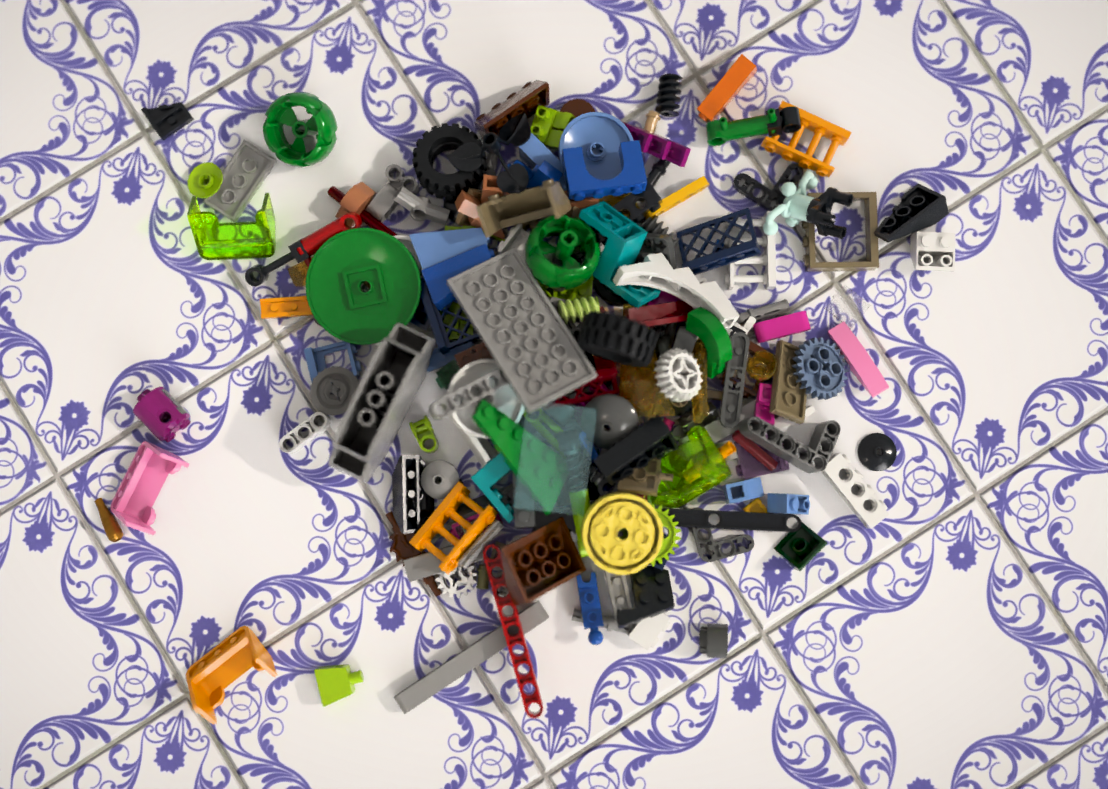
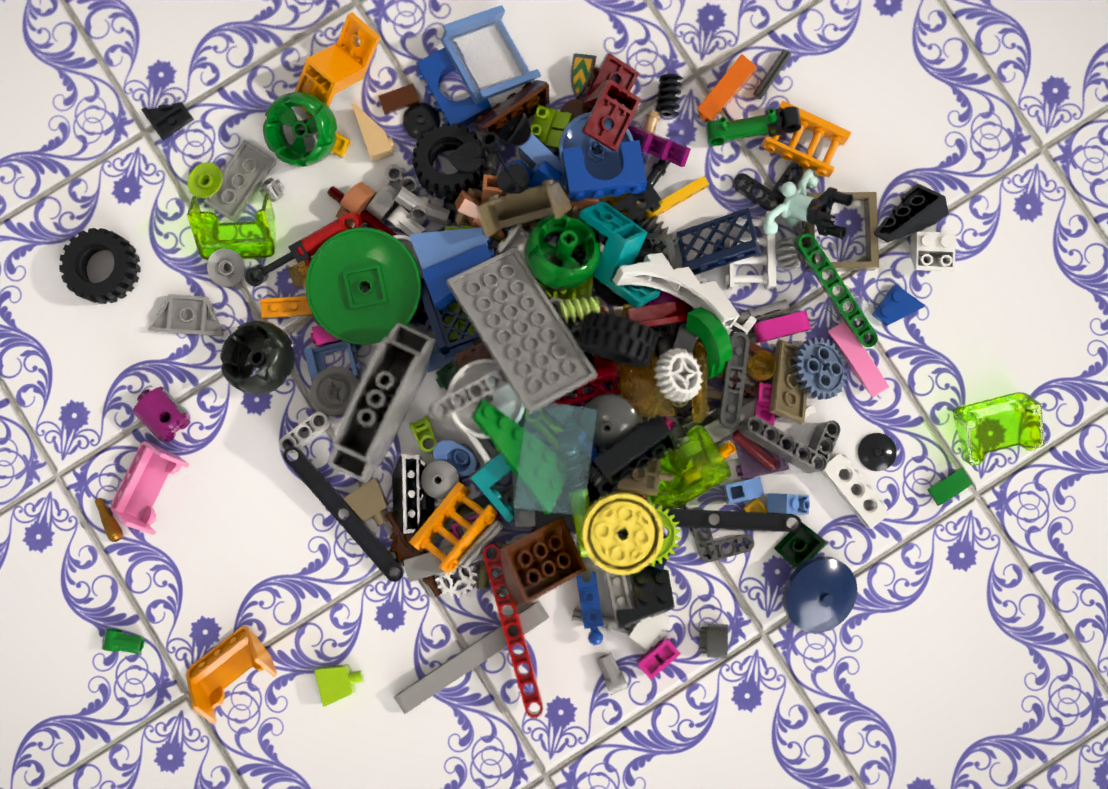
(78, 255): none -> black tyre
(117, 640): none -> green piece
(187, 316): none -> light grey wing
(218, 272): none -> light grey dish
(272, 187): none -> light grey gear
(273, 365): none -> pearl dark grey wheel
(322, 337): none -> dark pink brick
(334, 503): none -> black beam
(341, 63): none -> light orange bracket
(341, 145): none -> yellow tile
(369, 502): none -> dark tan torso
(375, 138): none -> tan slope
(398, 99): none -> reddish brown tile
(403, 221): none -> white piece
(413, 126): none -> black dish
(433, 70): none -> blue arch
(457, 454): none -> medium blue piece
(485, 55): none -> piece
(581, 72): none -> shield
(611, 102): none -> dark red bracket
(613, 677): none -> light grey piece
(658, 658): none -> dark pink brick
(772, 74): none -> dark grey axle
(787, 253): none -> light grey gear
(820, 594): none -> dark blue dish
(828, 284): none -> green beam
(896, 306): none -> blue wing
(949, 487): none -> green slope
(999, 425): none -> clear neon green windscreen

